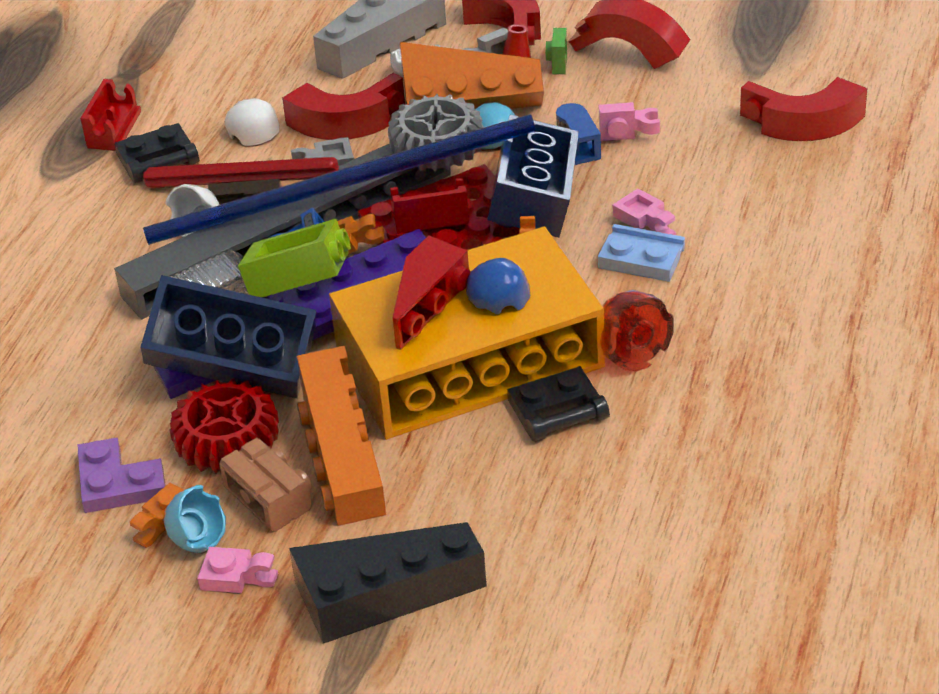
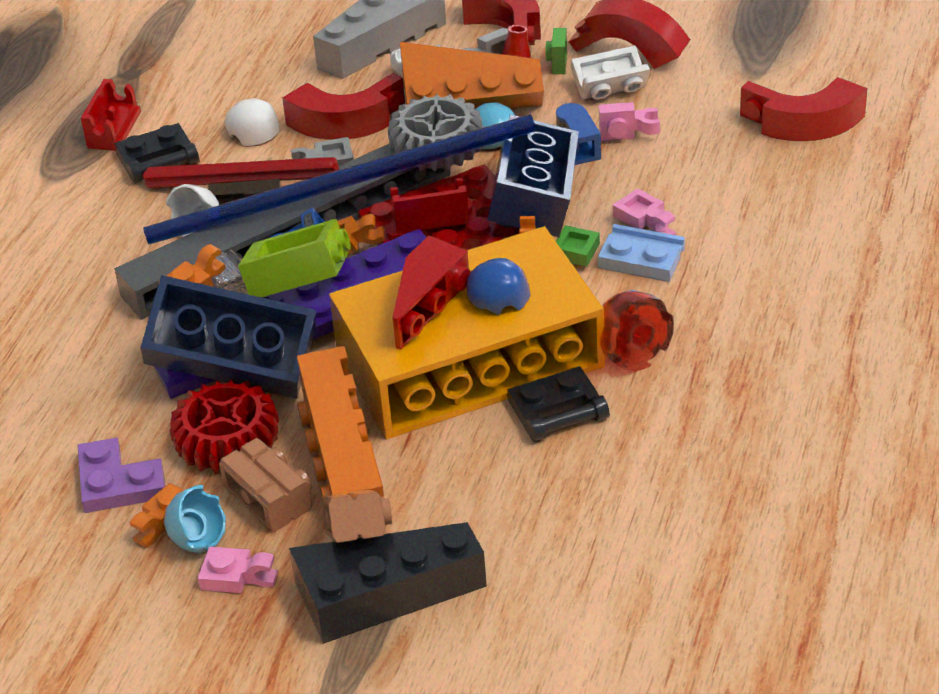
(203, 269): none -> orange plate
(356, 515): none -> nougat brick
(578, 244): none -> bright green plate
(609, 73): none -> white bracket

